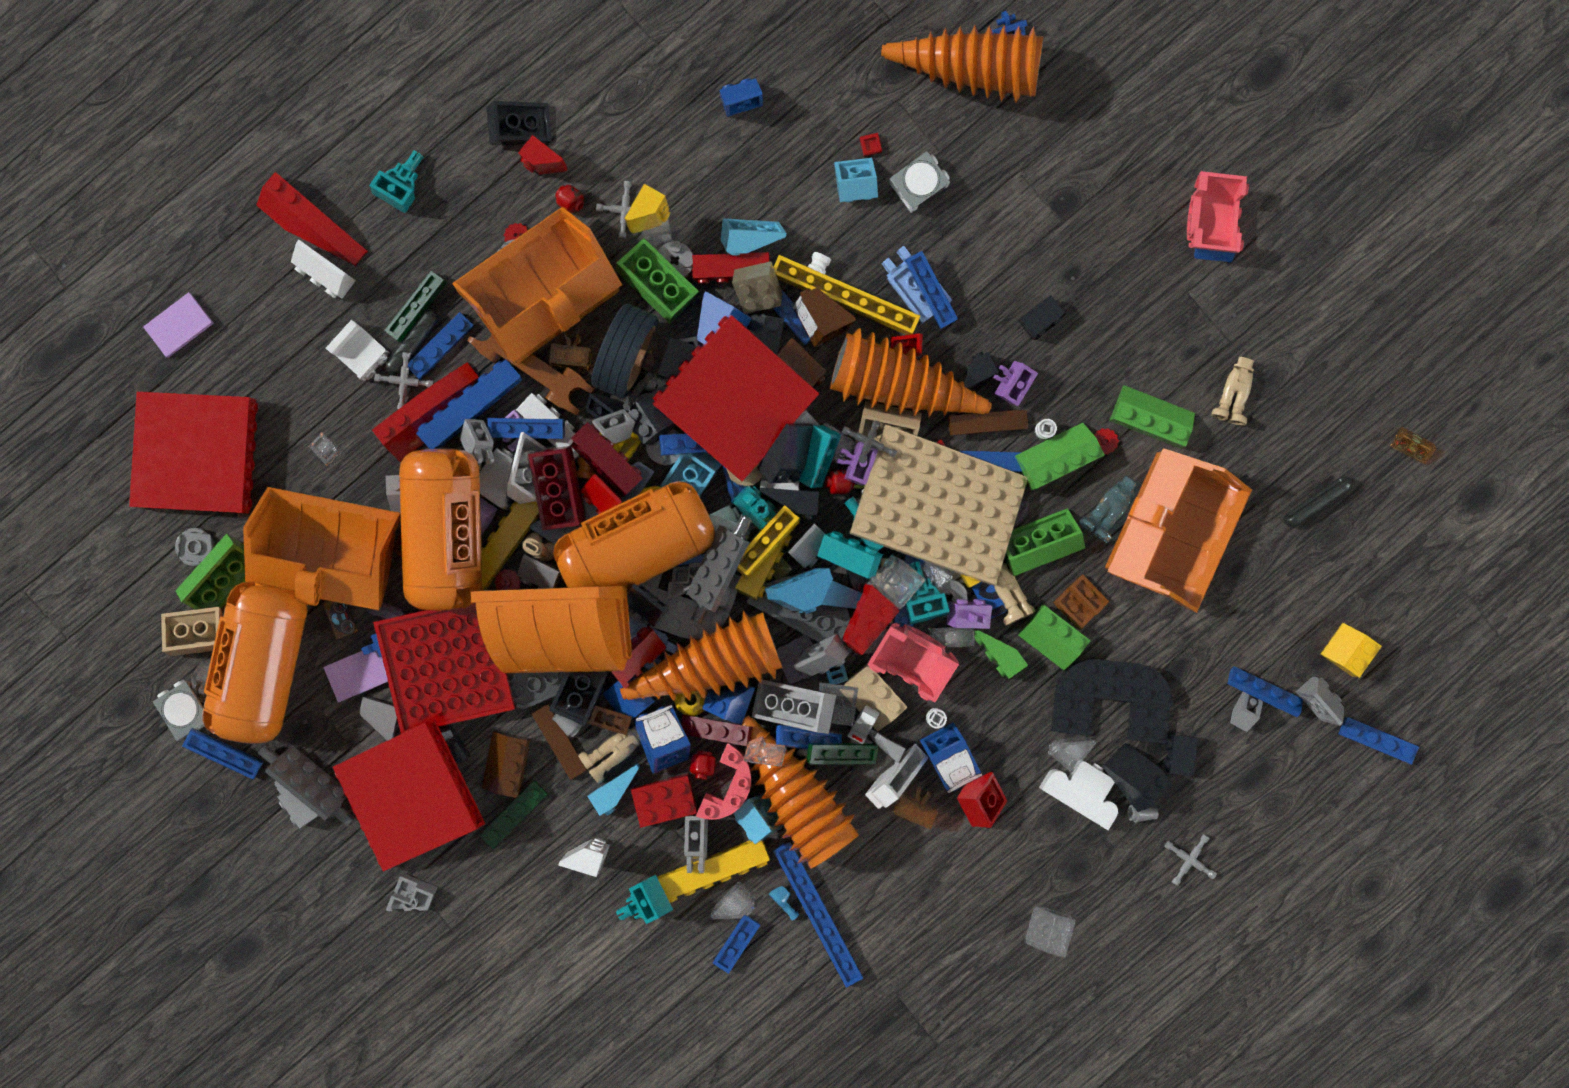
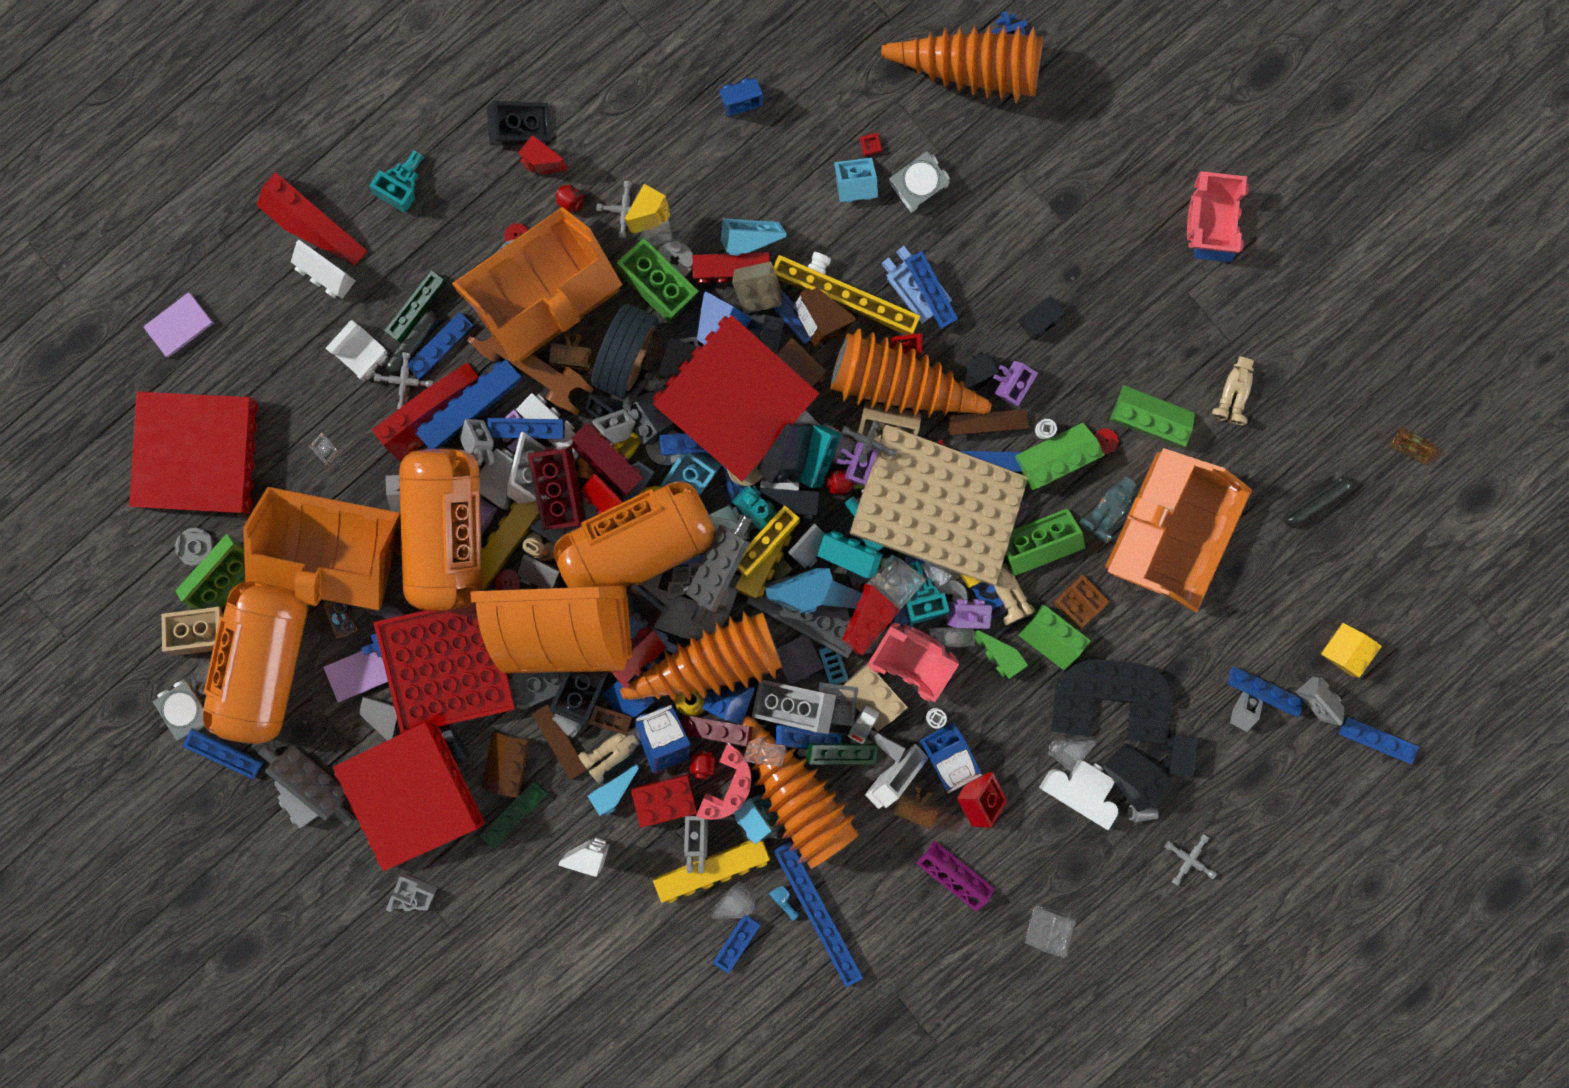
(648, 901): teal brick -> none
(822, 656): light grey slope -> none
(958, 874): none -> magenta fence

